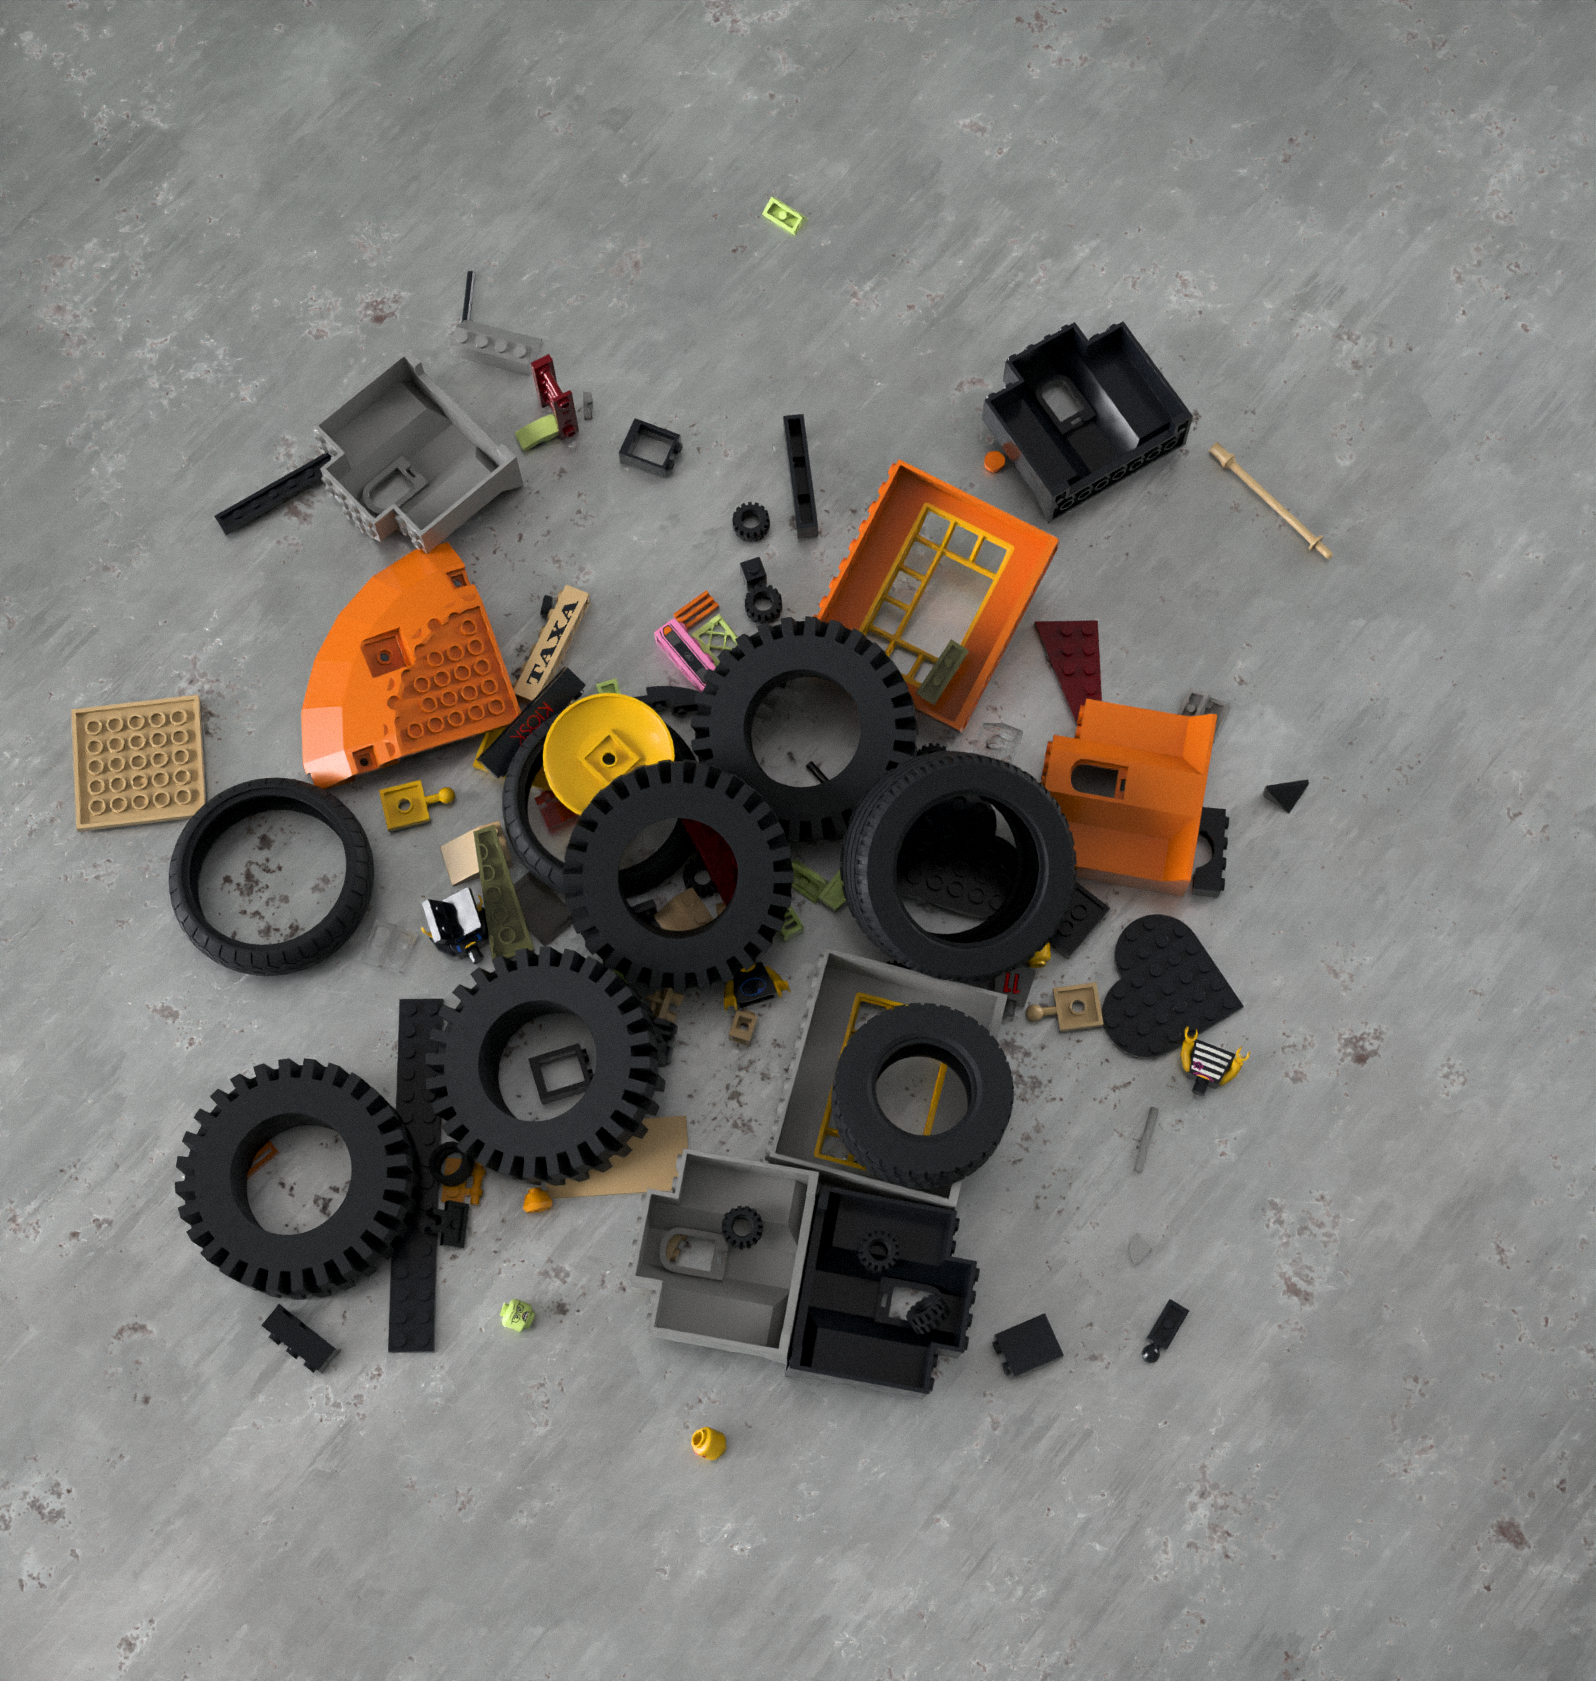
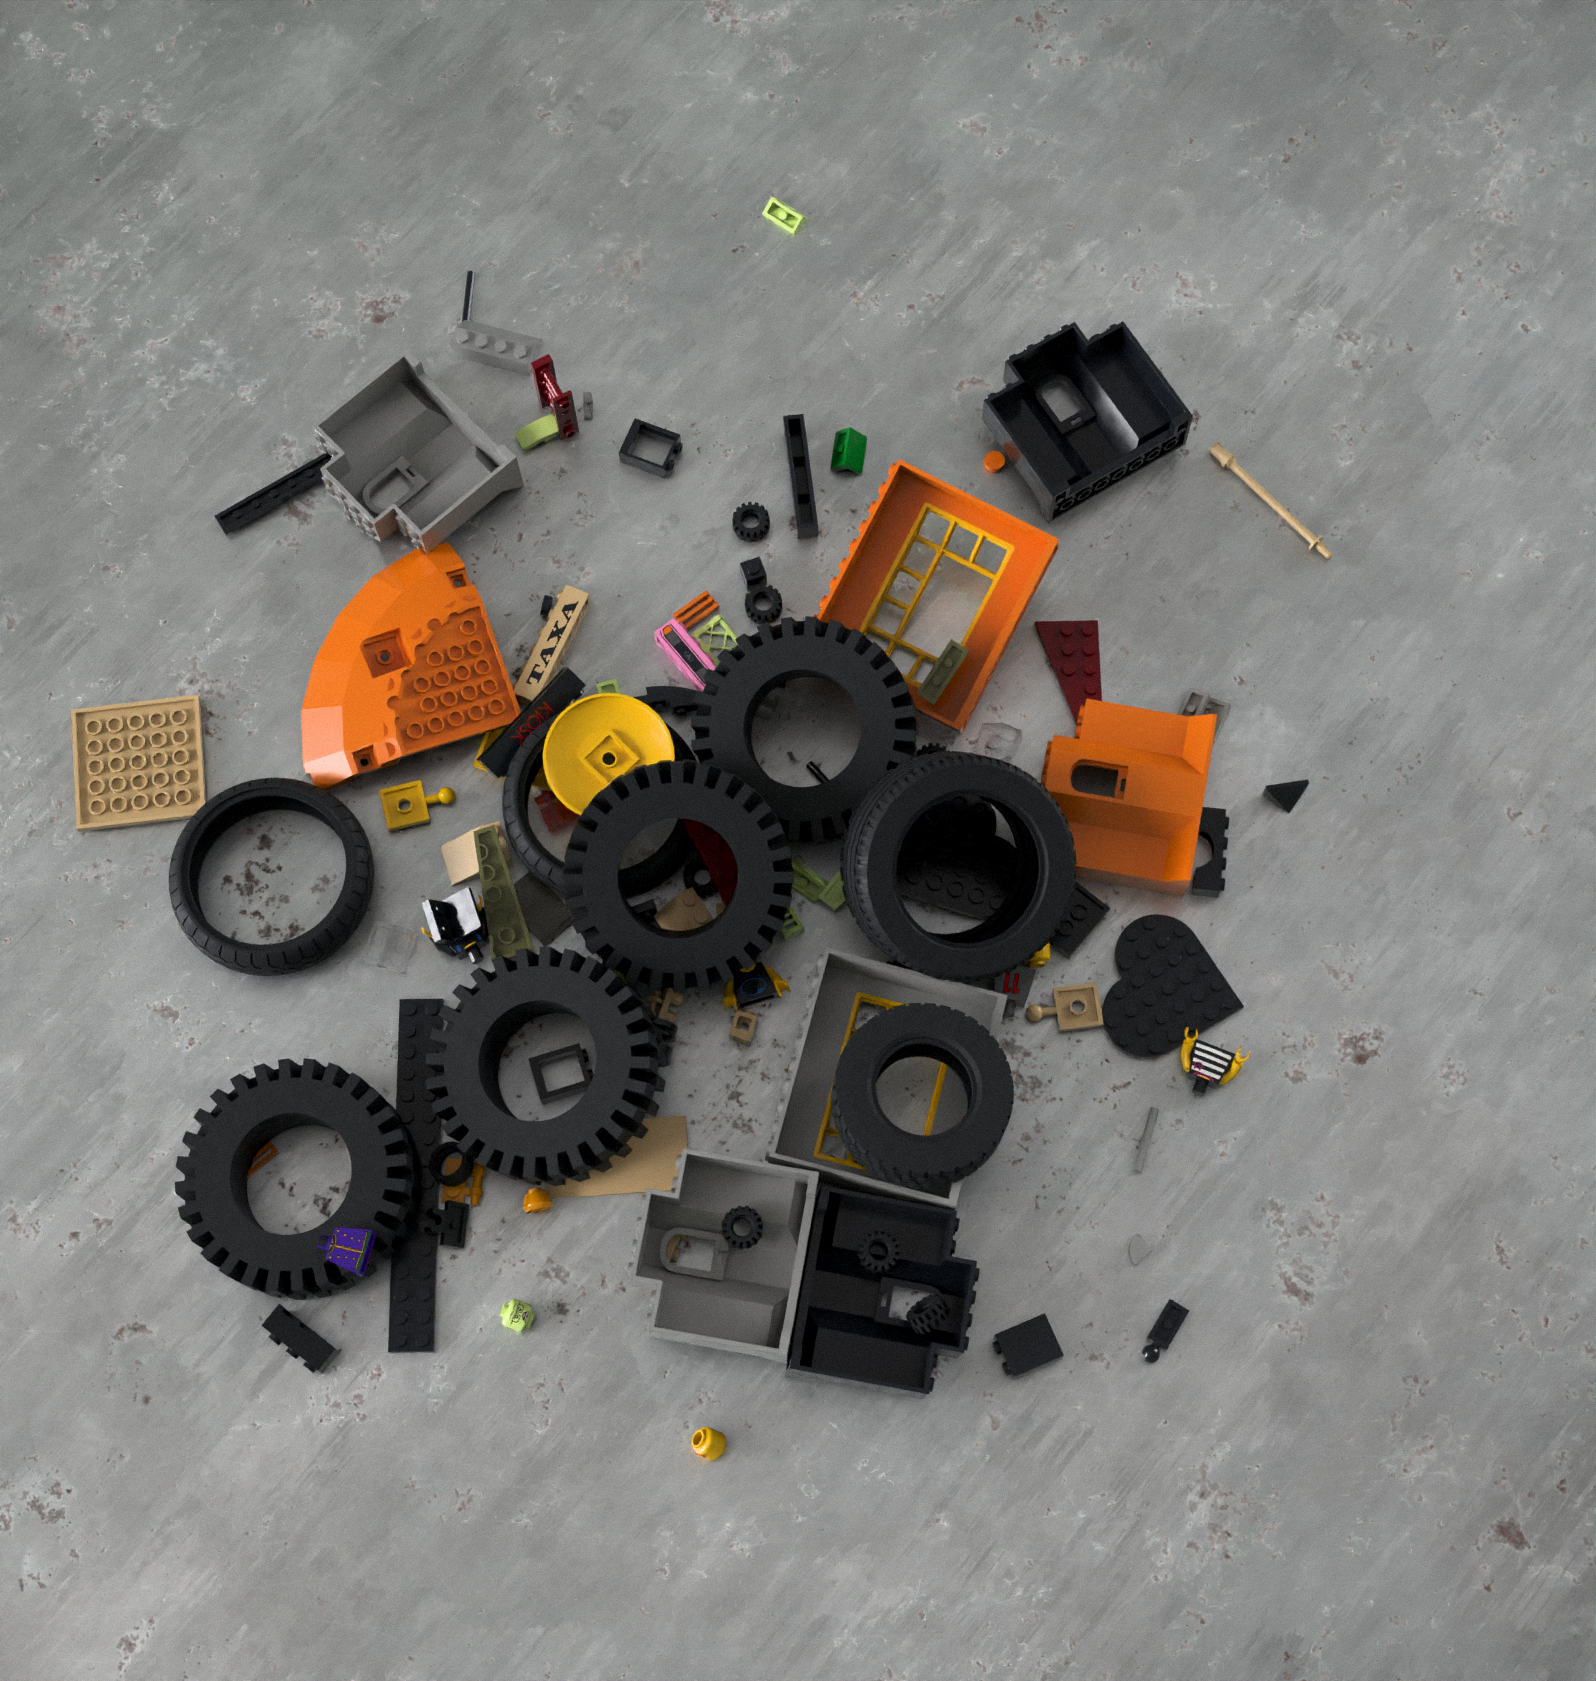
(349, 1248): none -> dark purple torso
(848, 450): none -> green panel

